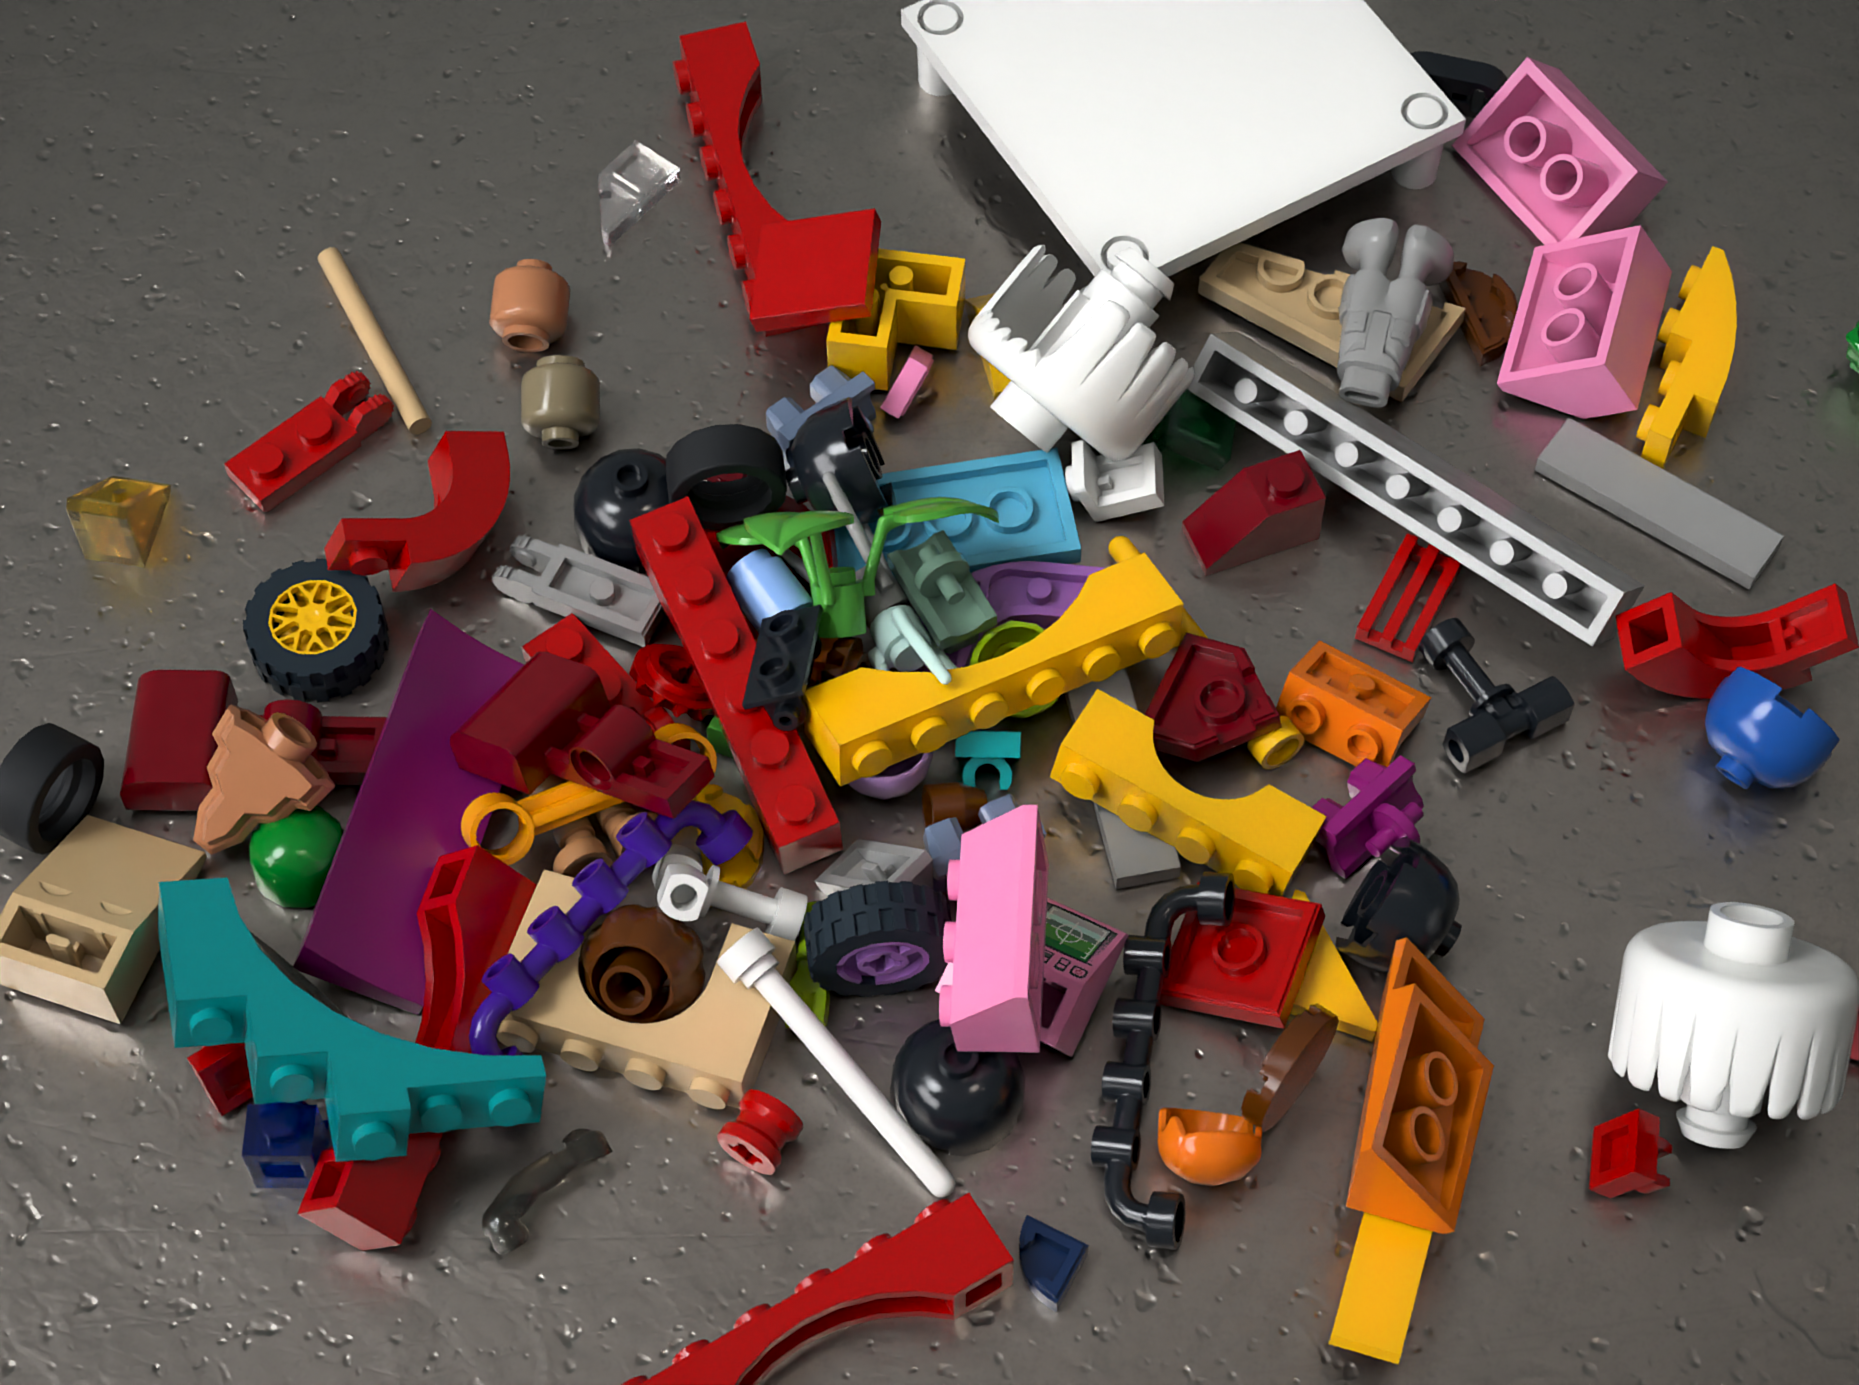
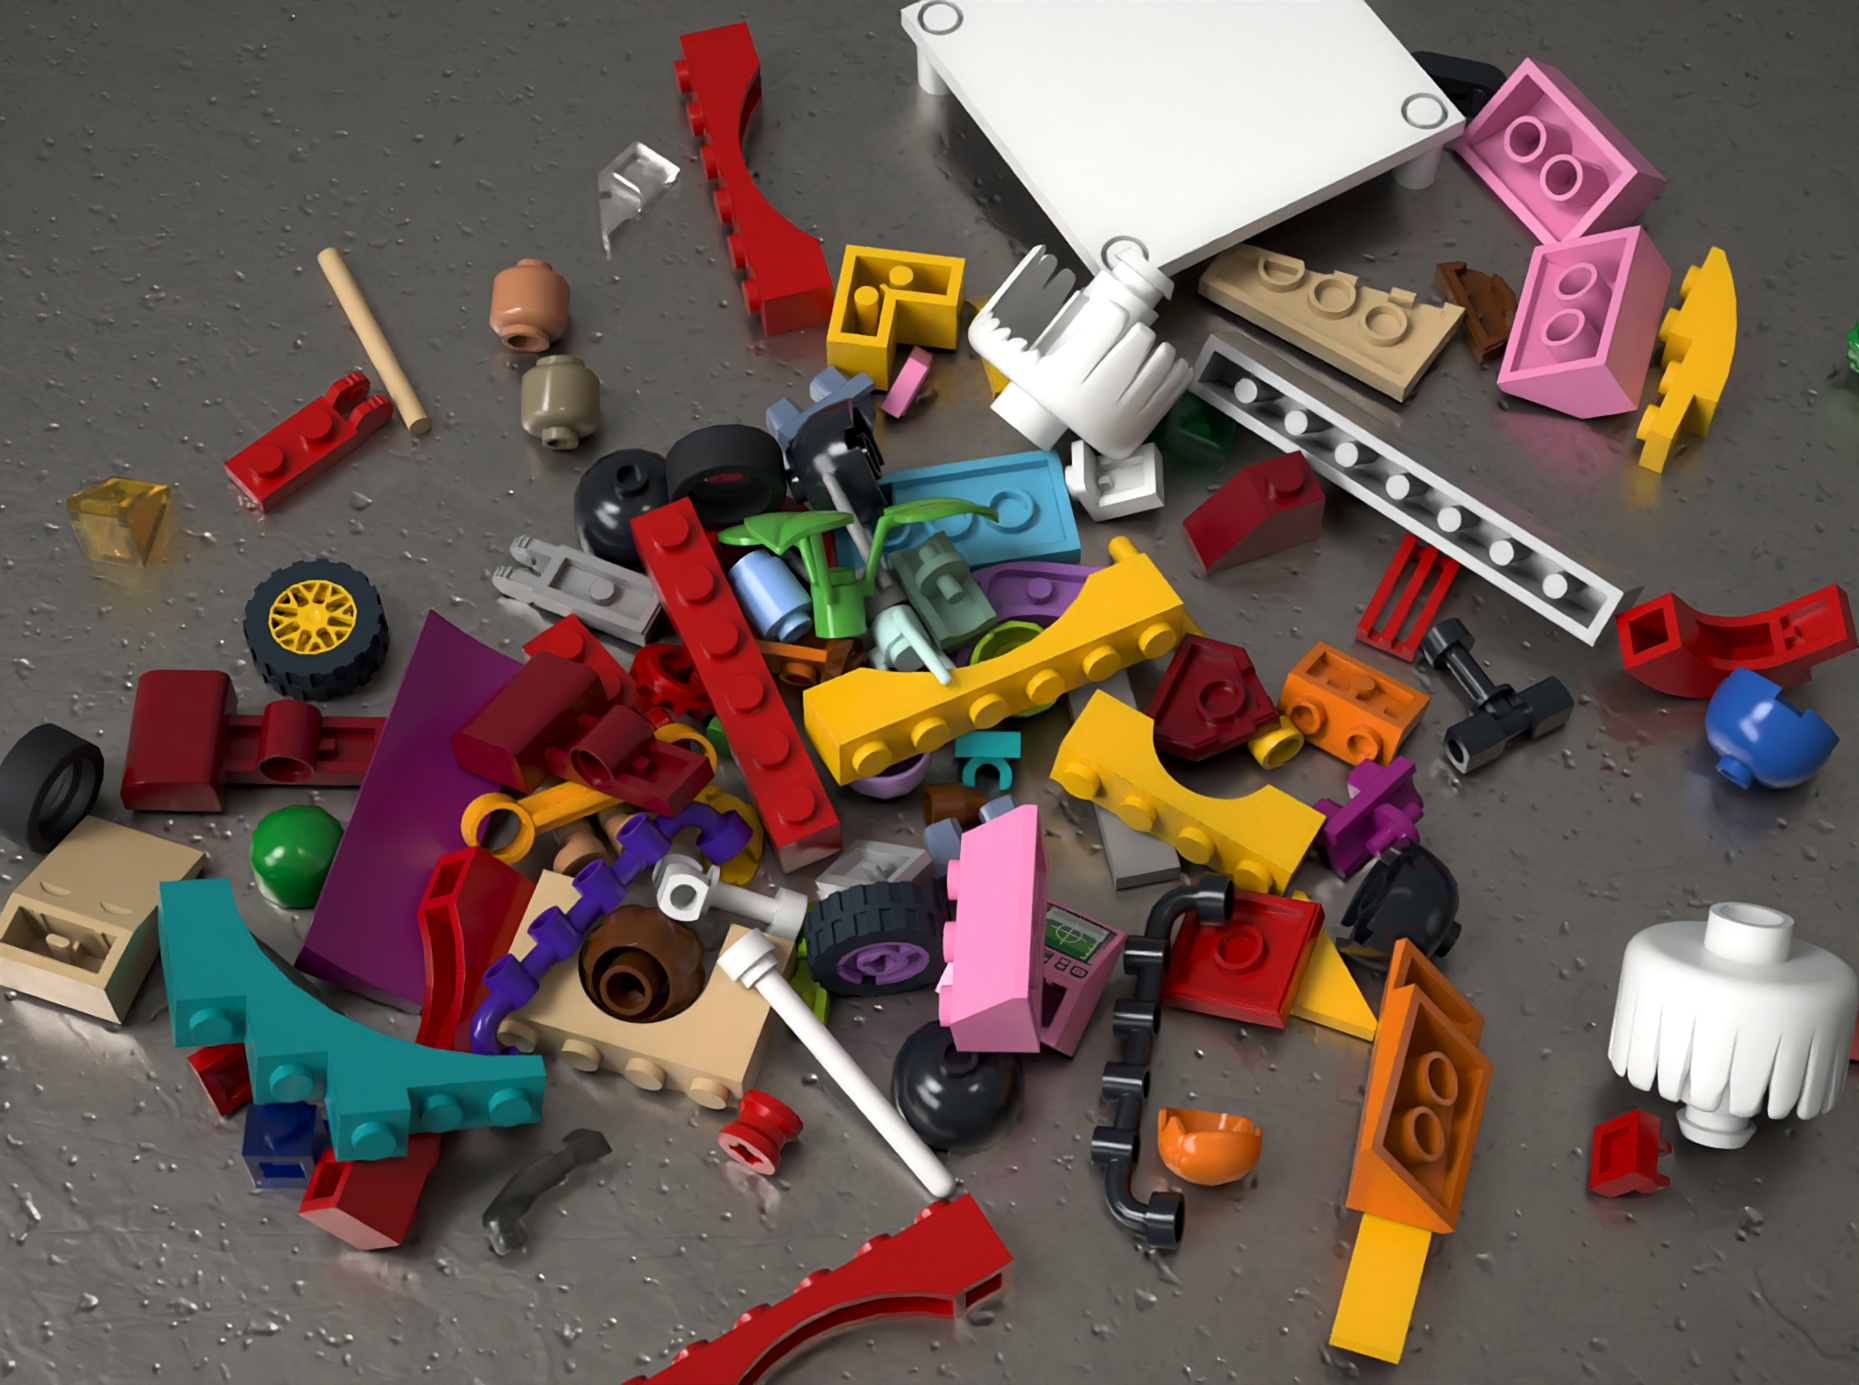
(257, 776): nougat rock -> none
(469, 492): red arch -> none
(784, 665): black hinge -> none
(815, 270): red tile -> none
(1049, 1261): dark blue tile -> none
(1290, 1066): reddish brown tile -> none
(1384, 316): light grey piece -> none
(1659, 503): light grey tile -> none

